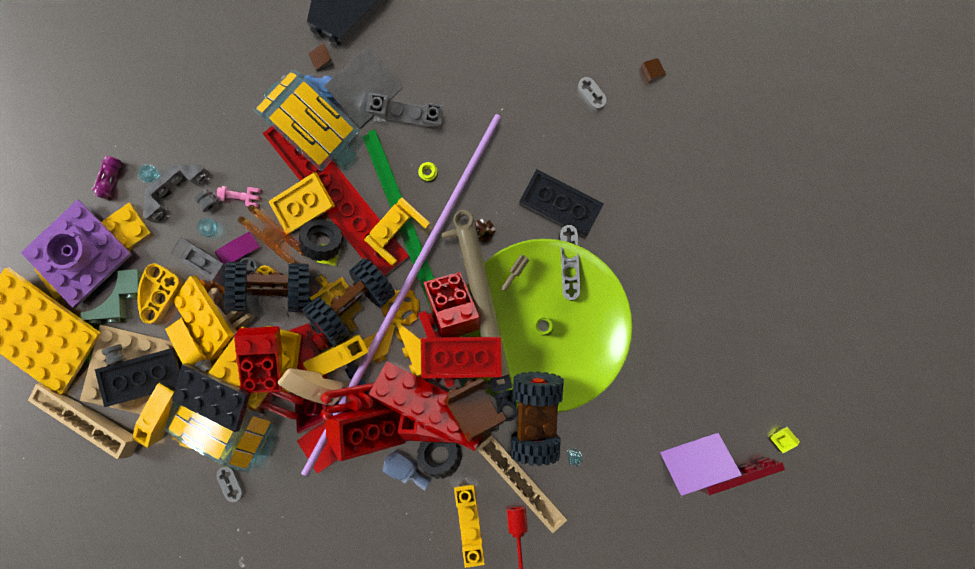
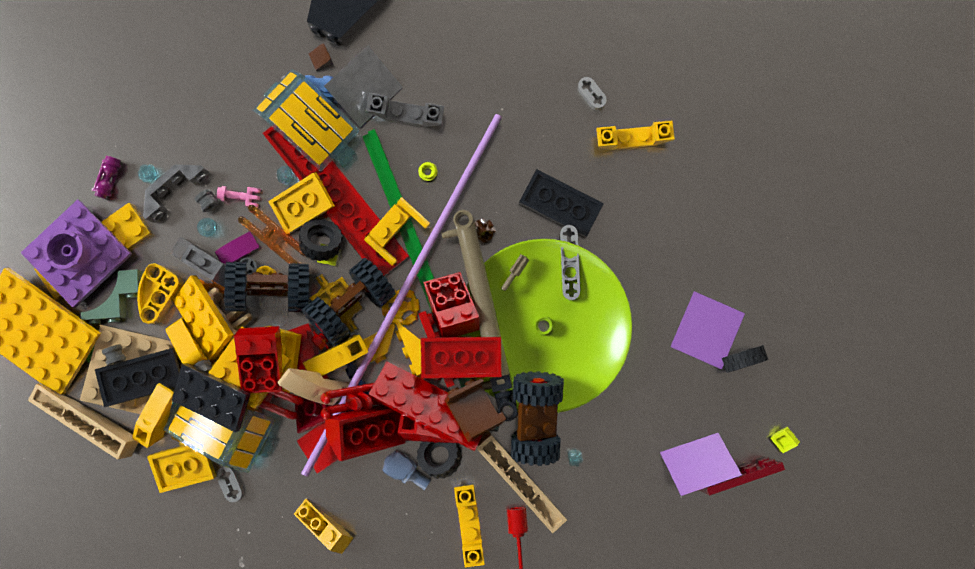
(180, 468): none -> yellow plate
(285, 175): none -> clear light blue plate
(323, 527): none -> yellow slope
(635, 137): none -> yellow slope
(653, 69): reddish brown slope -> none
(707, 330): none -> medium lavender sticker
(745, 359): none -> black tyre

